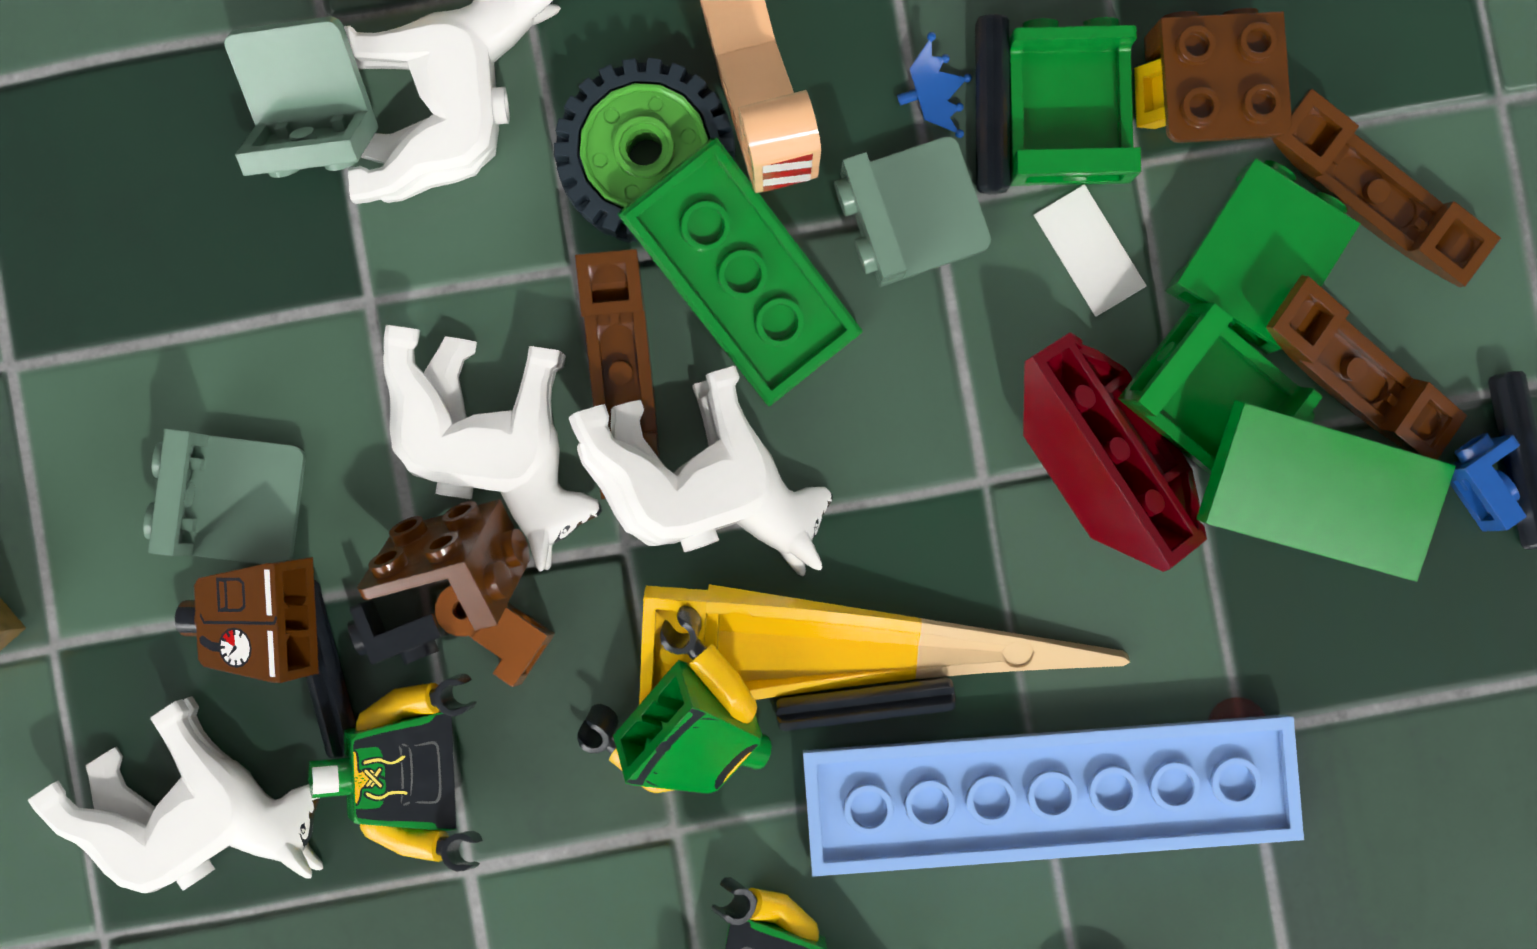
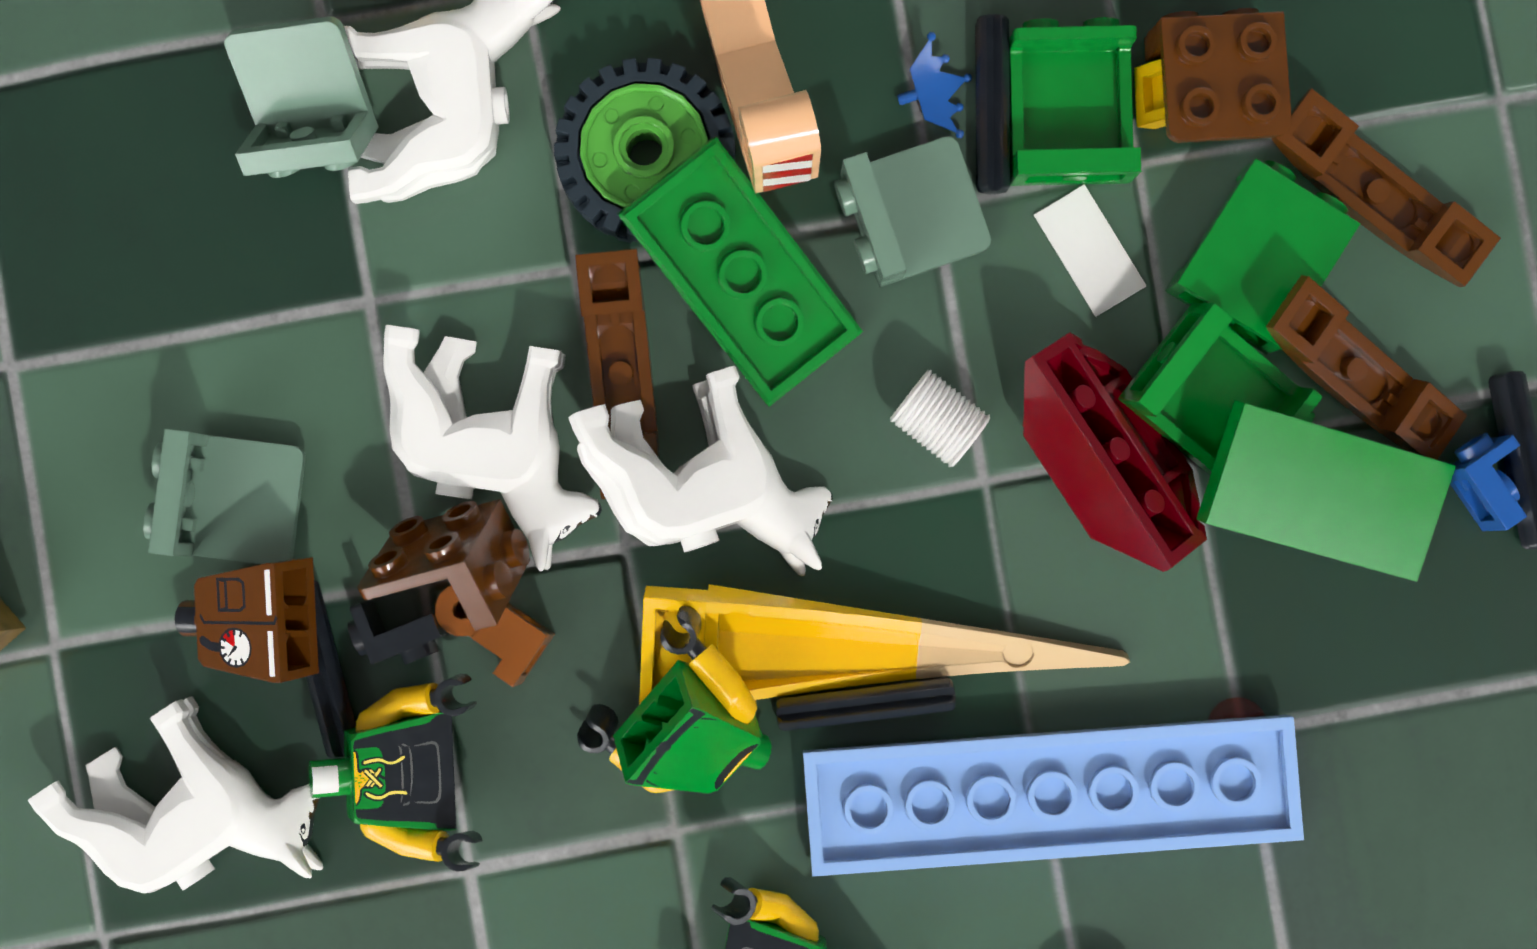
(940, 418): none -> white piece

